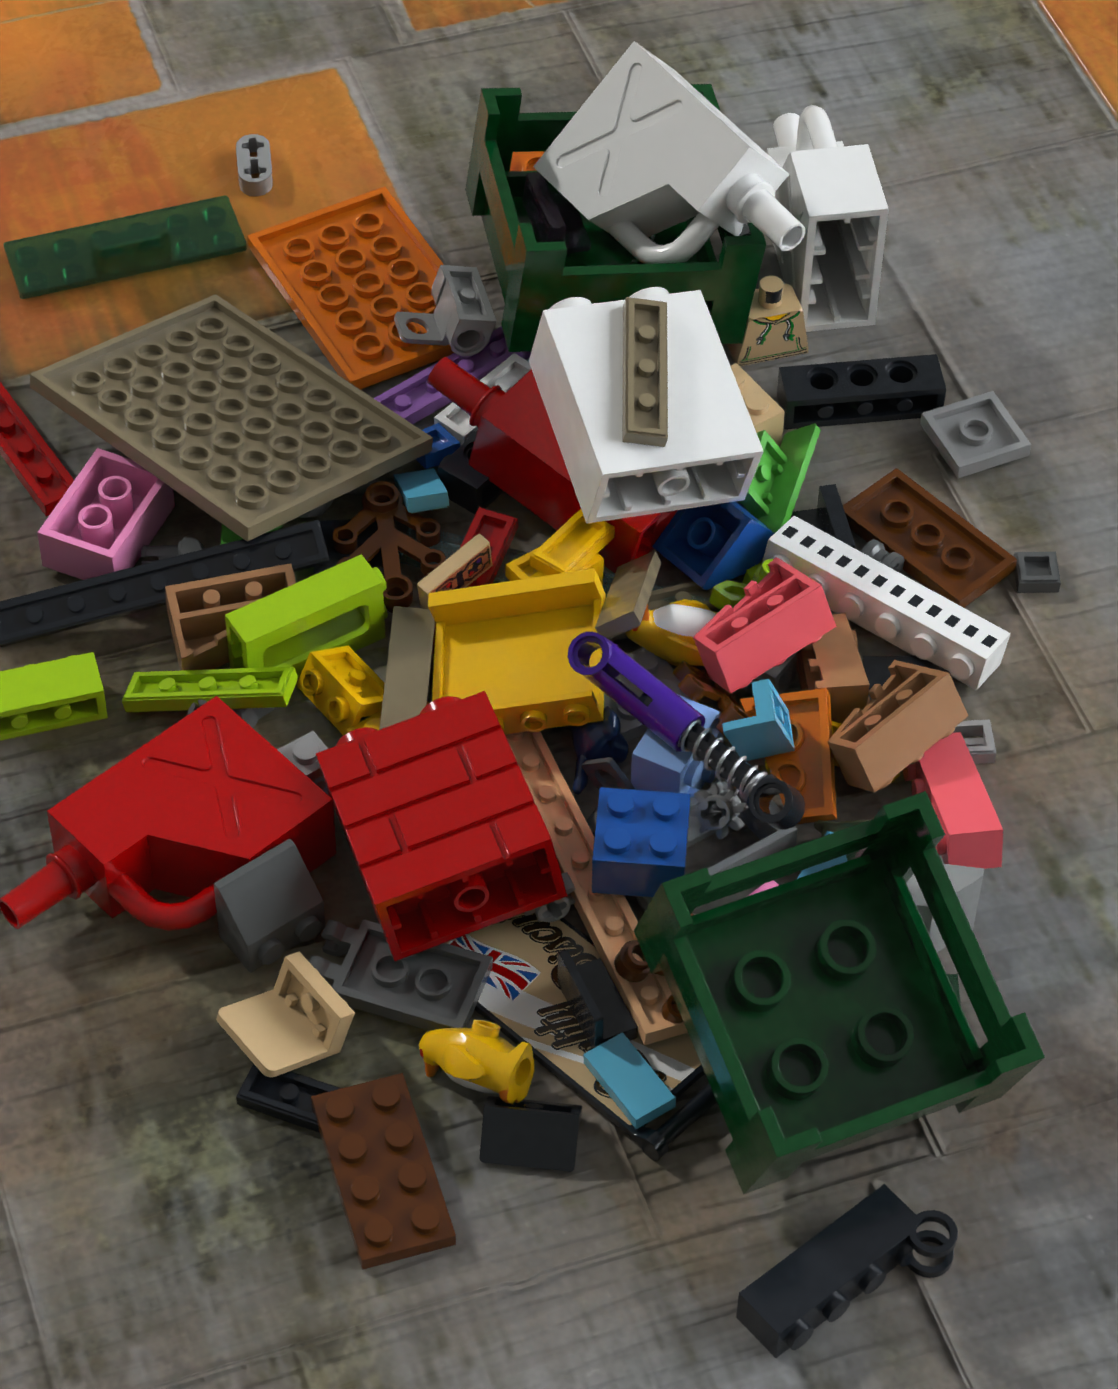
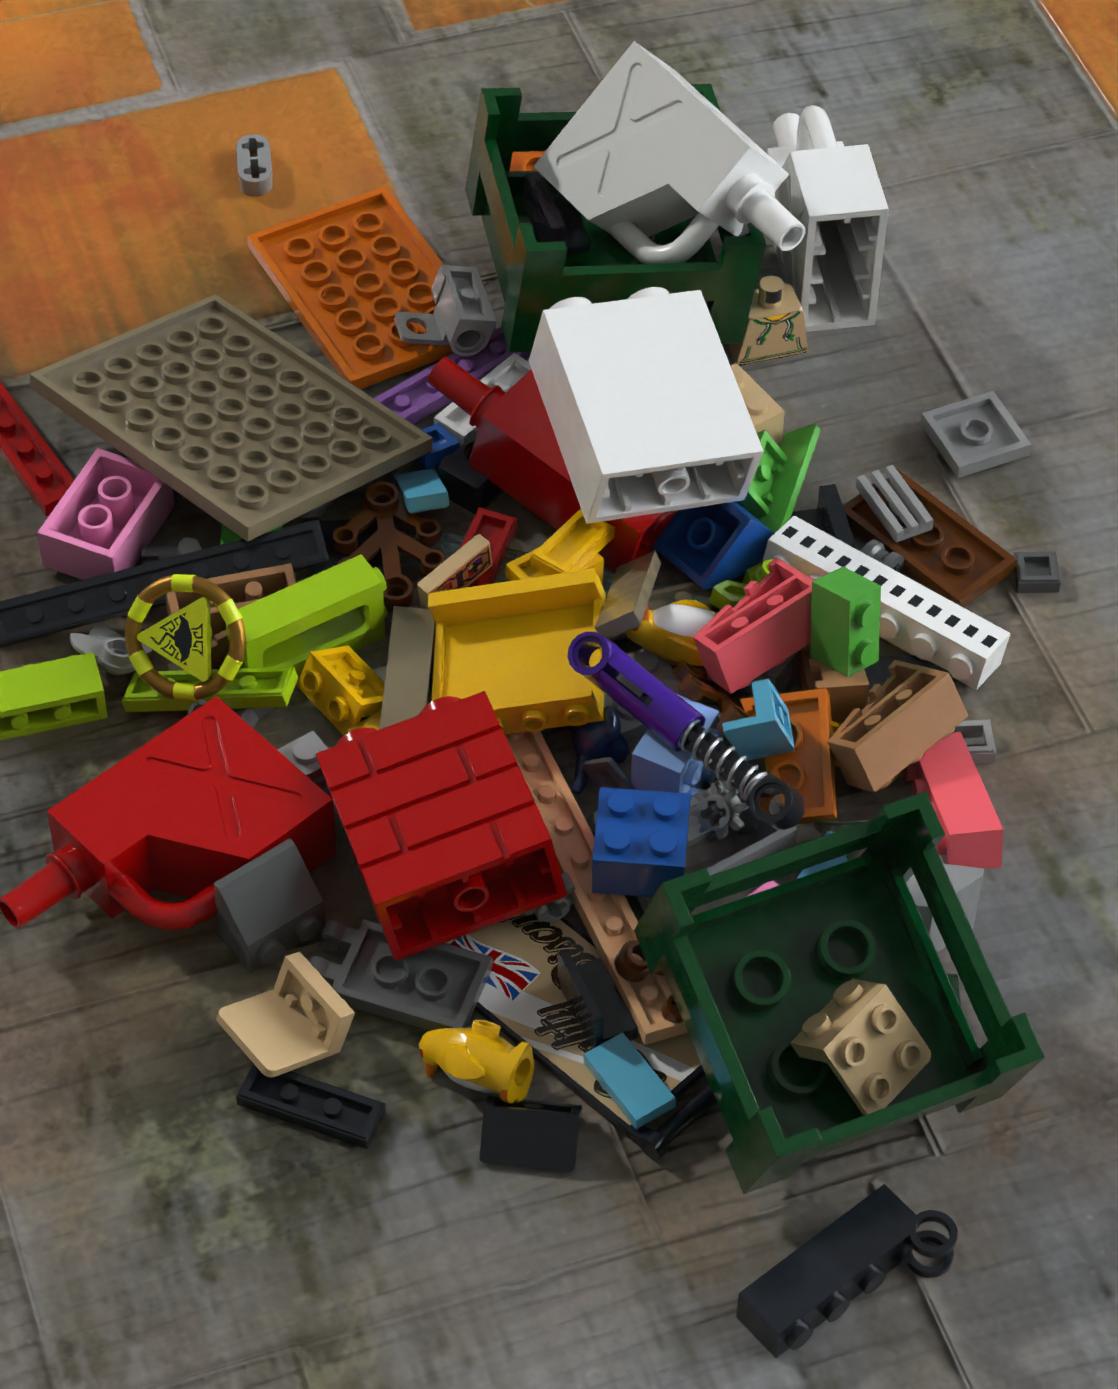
(107, 647): none -> light grey plate
(124, 247): clear green bracket -> none
(185, 637): none -> piece
(383, 1171): reddish brown plate -> none
(645, 372): dark tan tile -> none
(845, 621): none -> bright green brick
(860, 391): black brick -> none
(865, 1043): none -> tan bracket
(901, 501): none -> light grey tile

